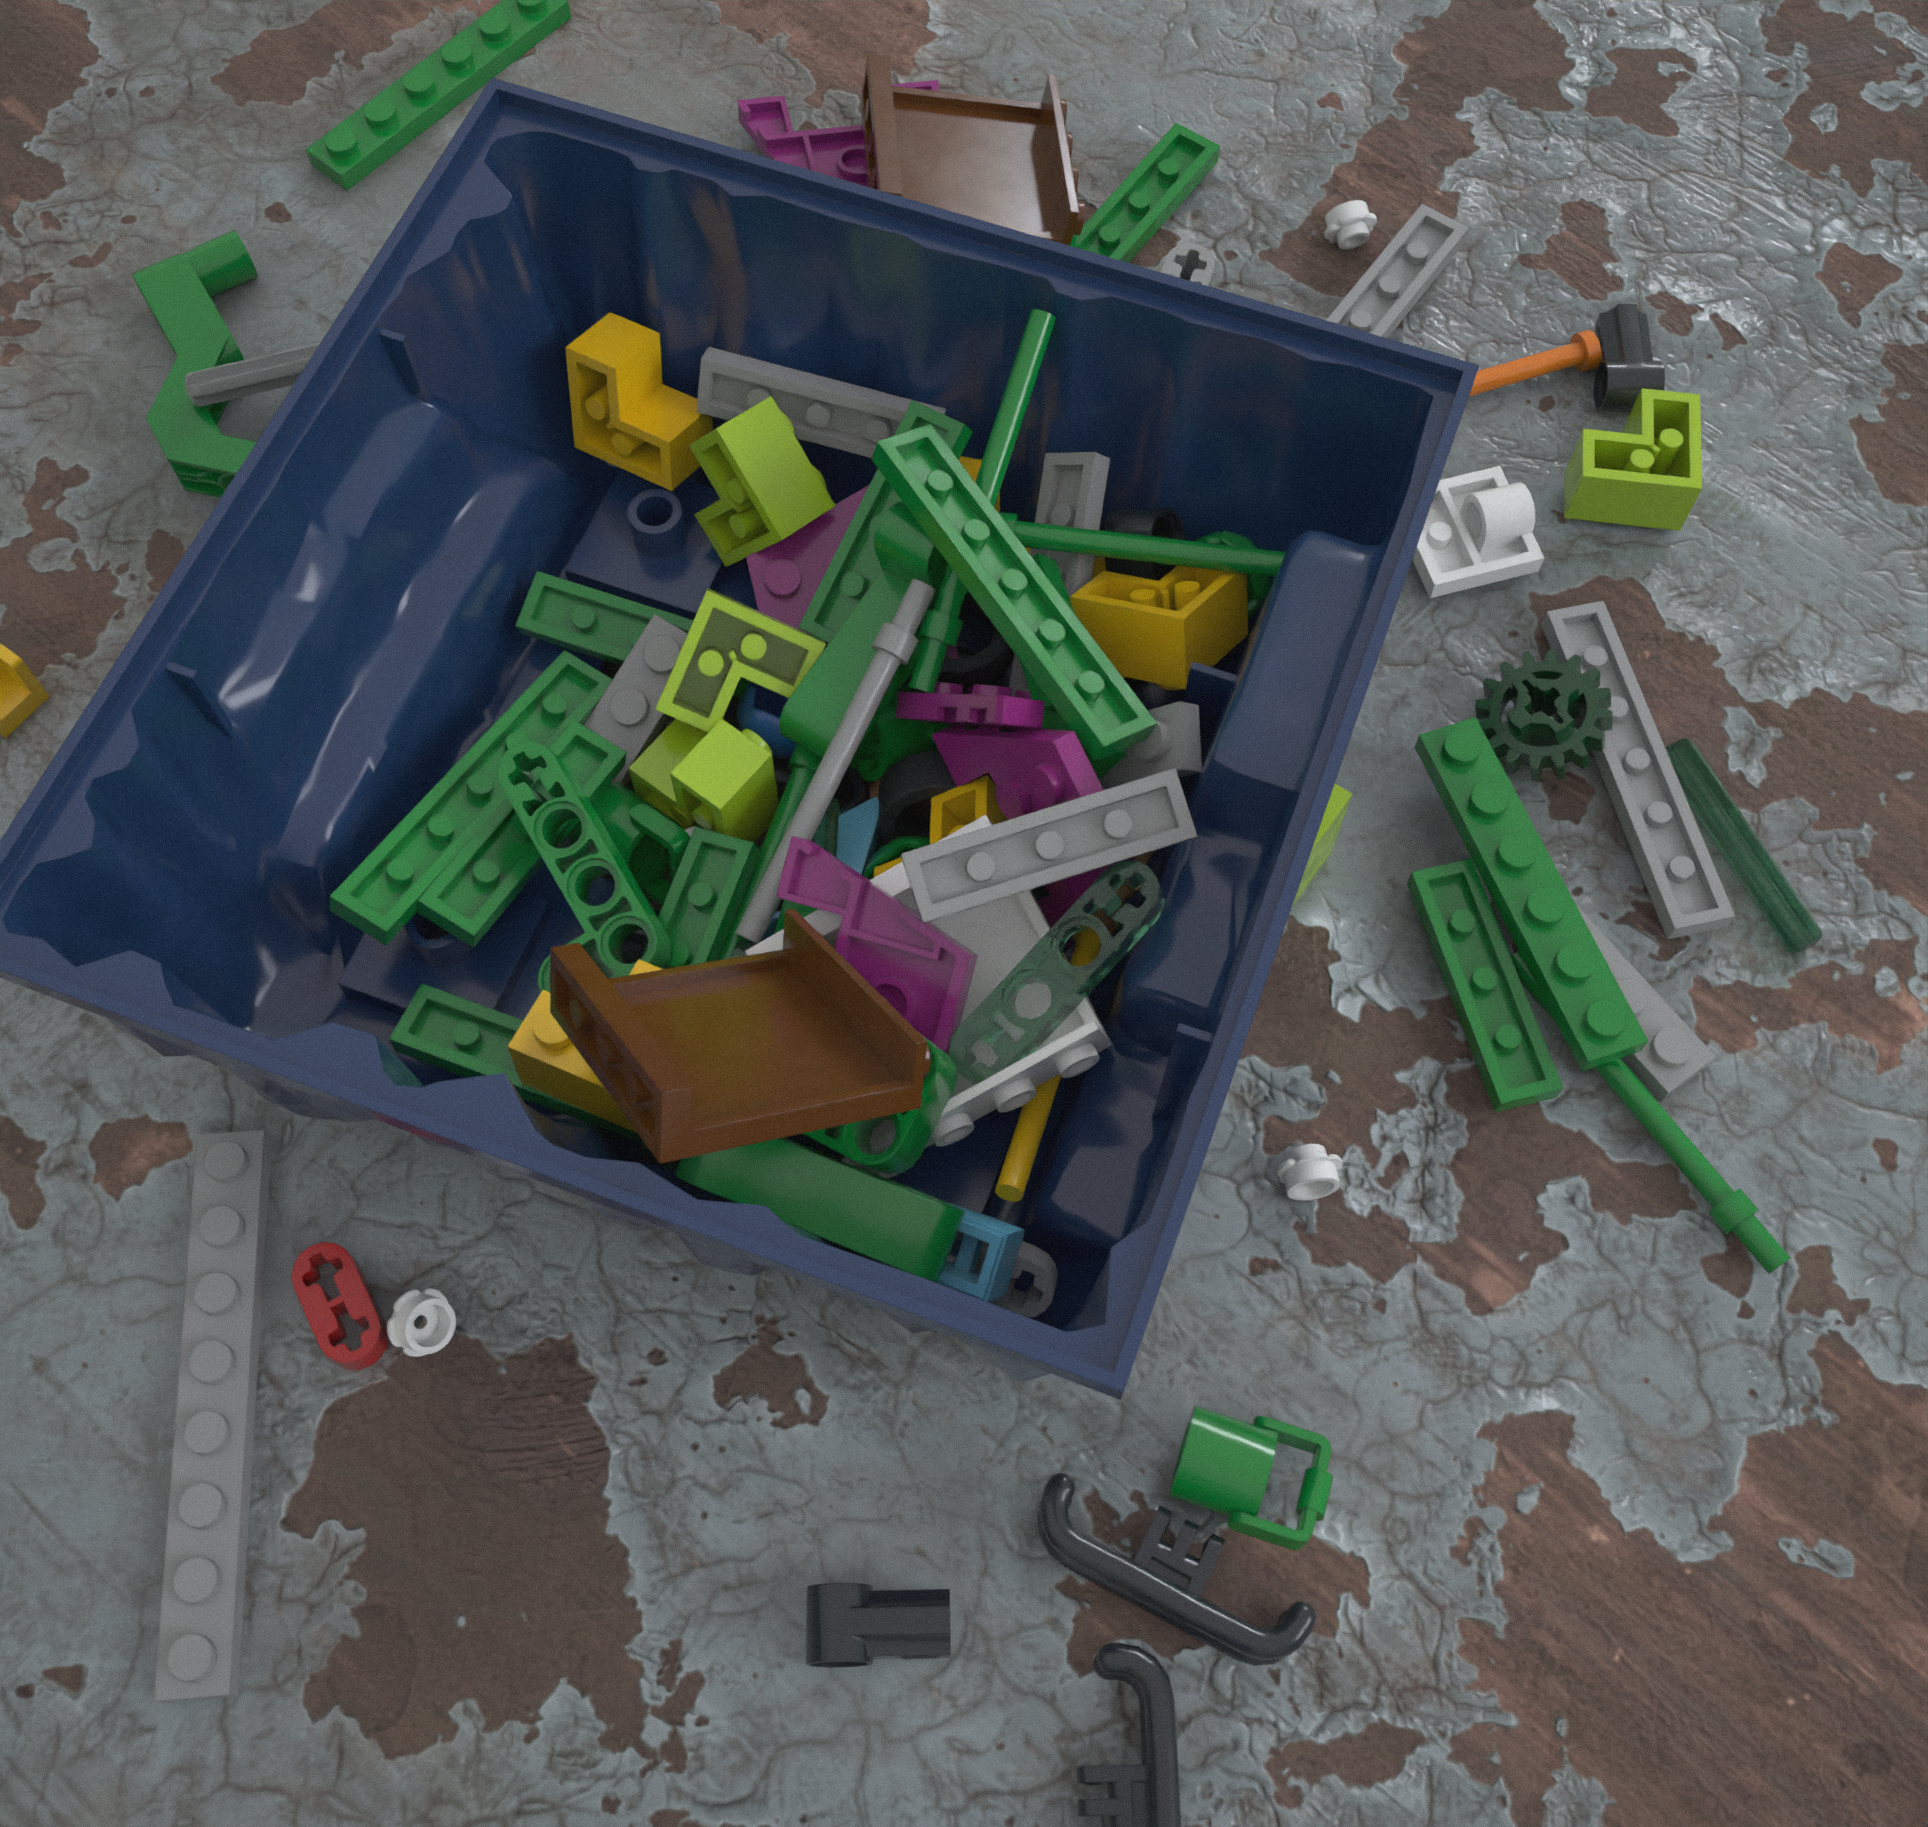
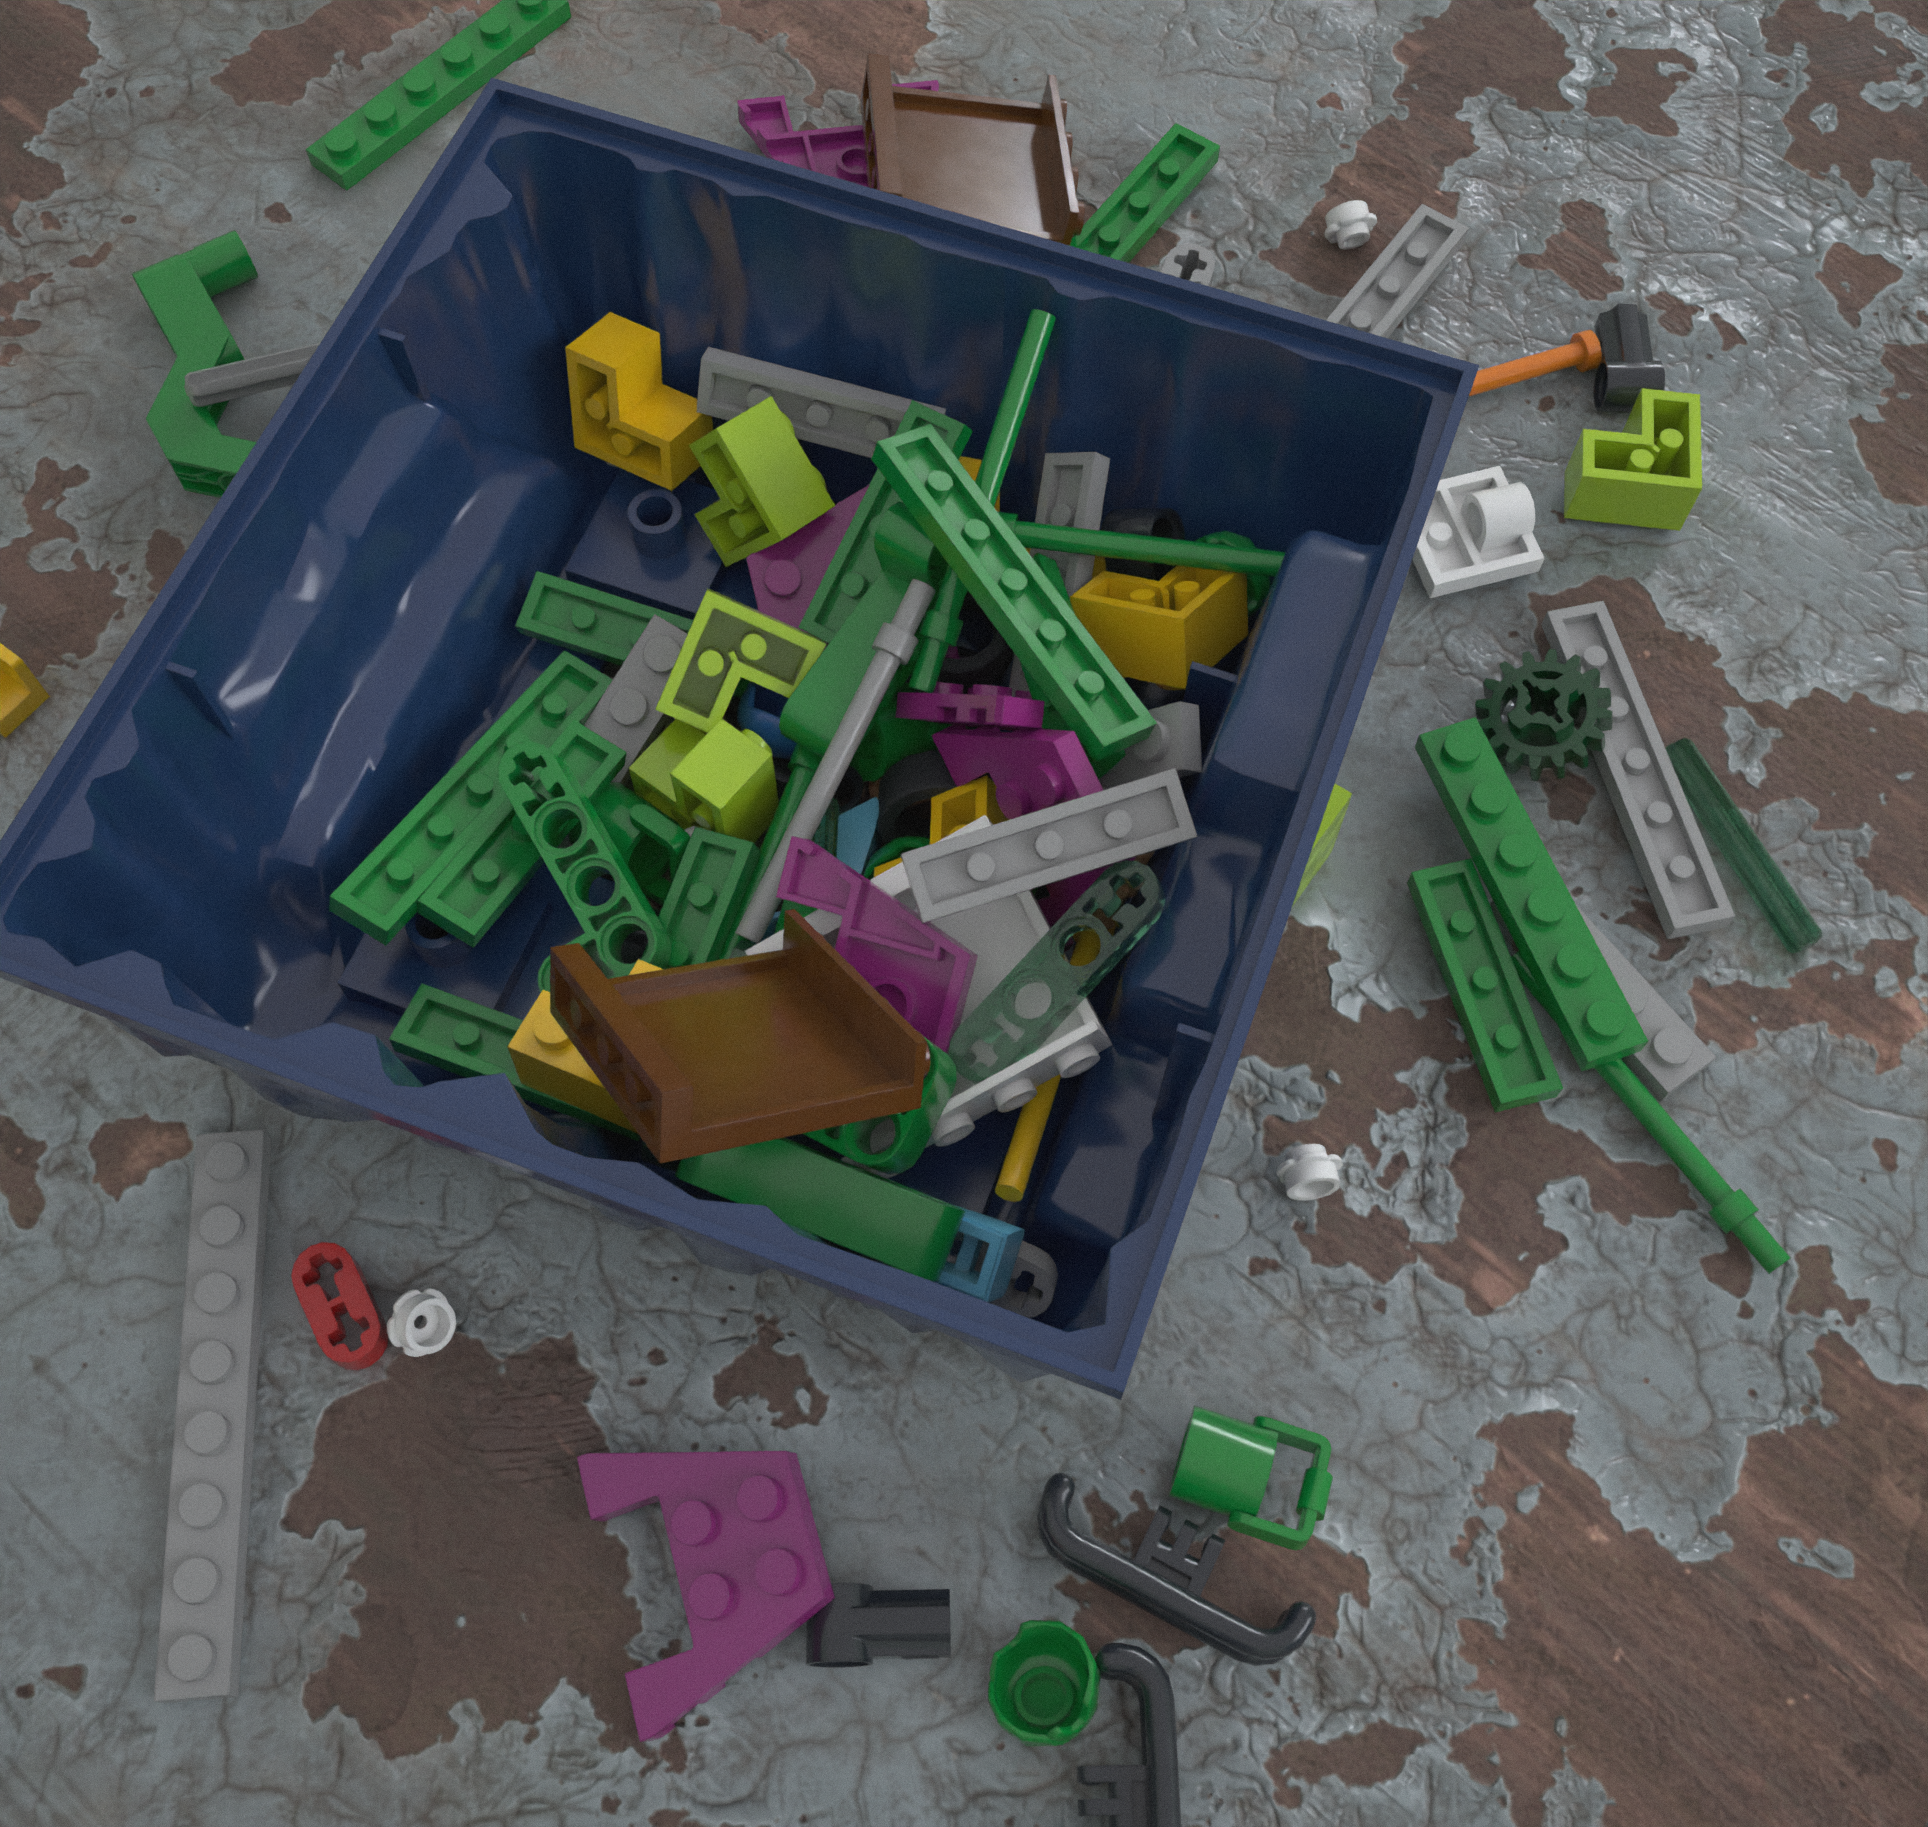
(740, 1556): none -> magenta wing
(1044, 1684): none -> green hair

